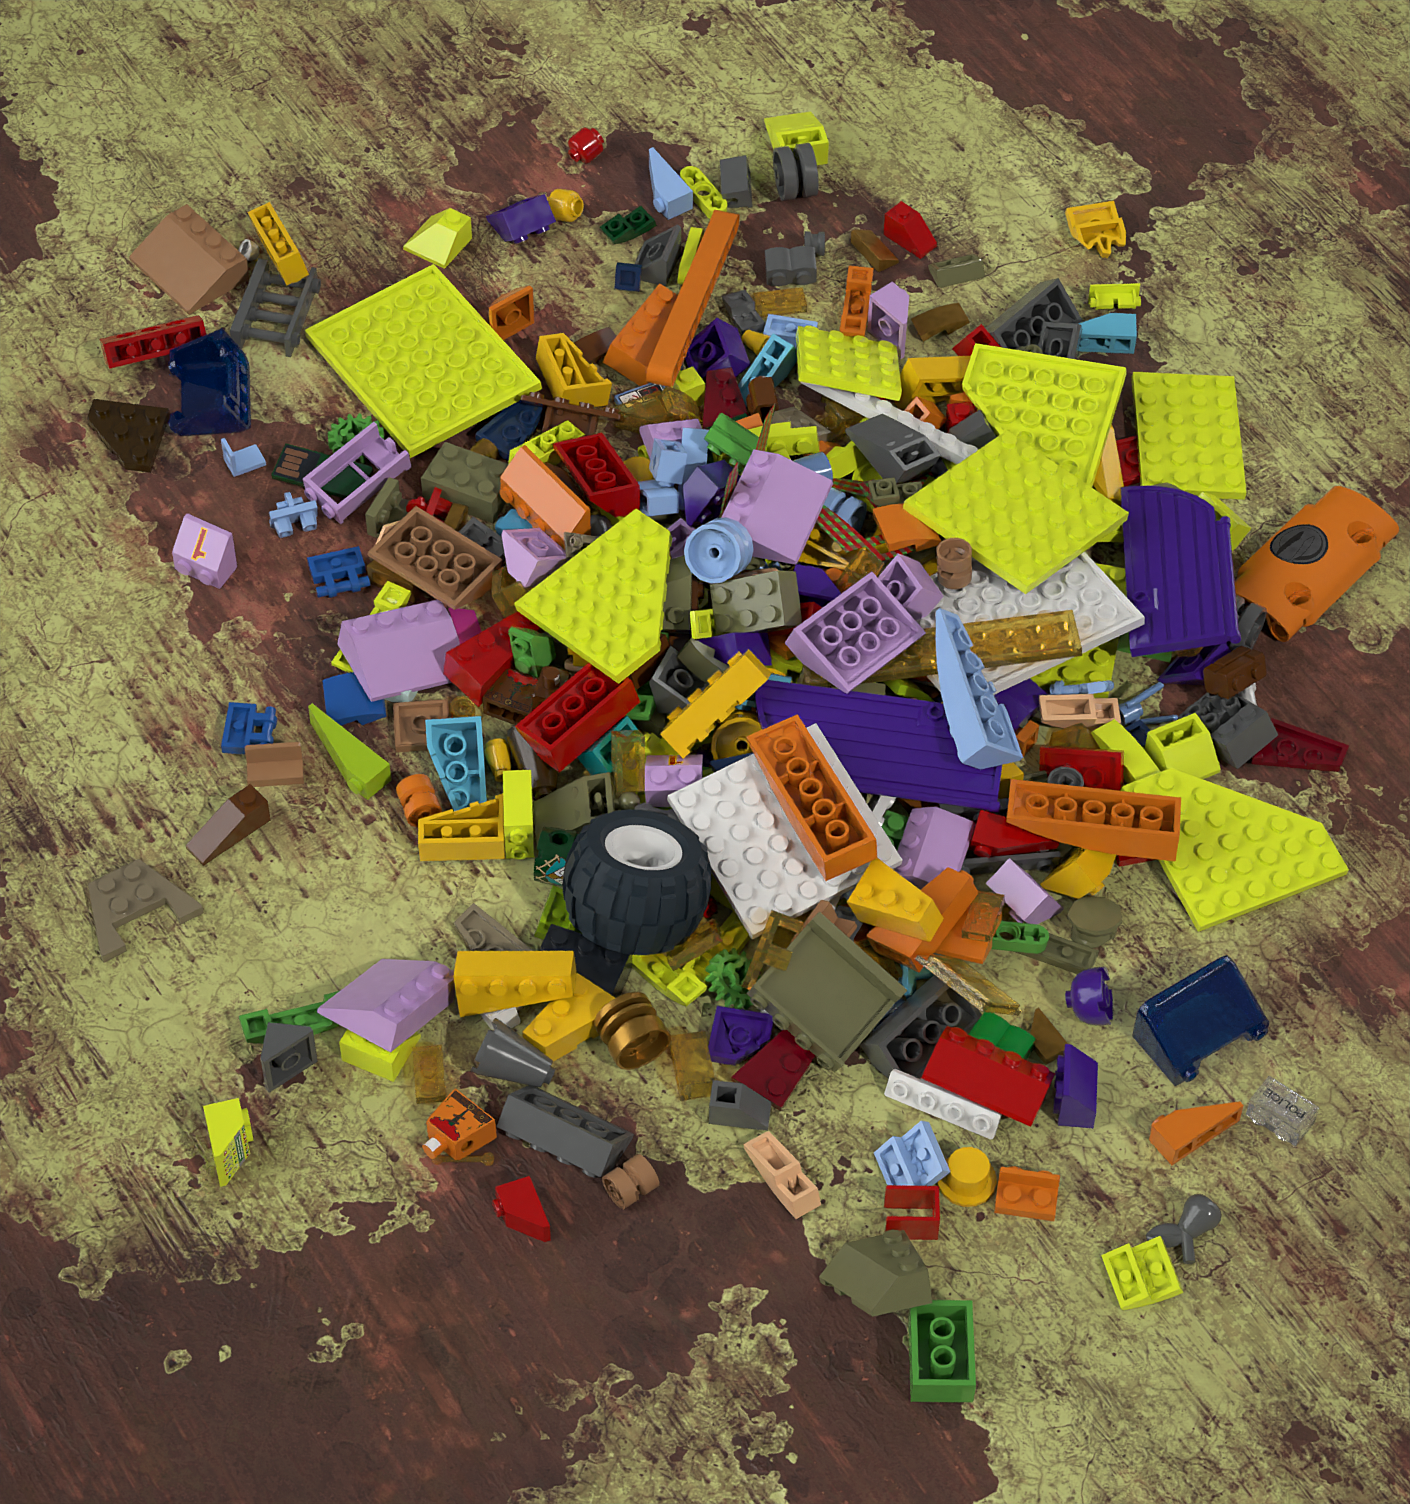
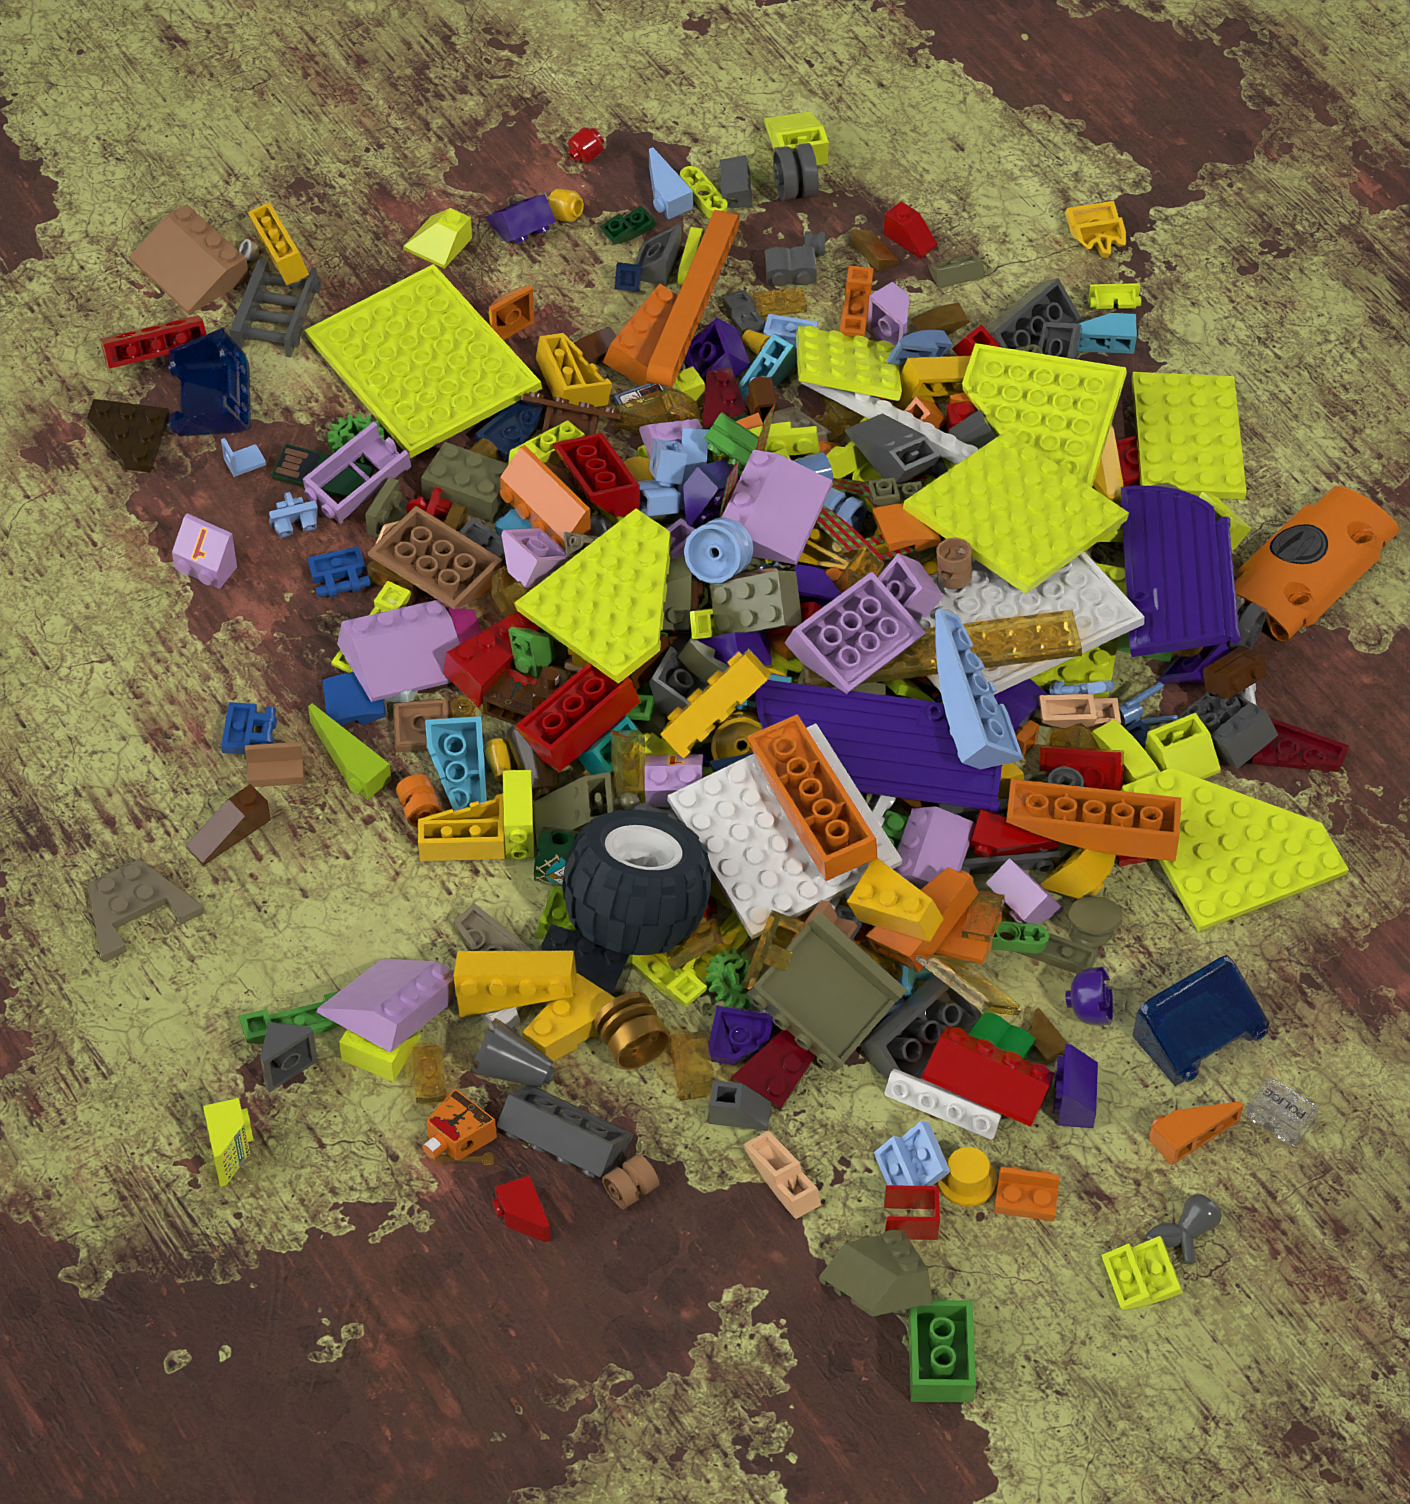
(920, 344): none -> medium blue slope

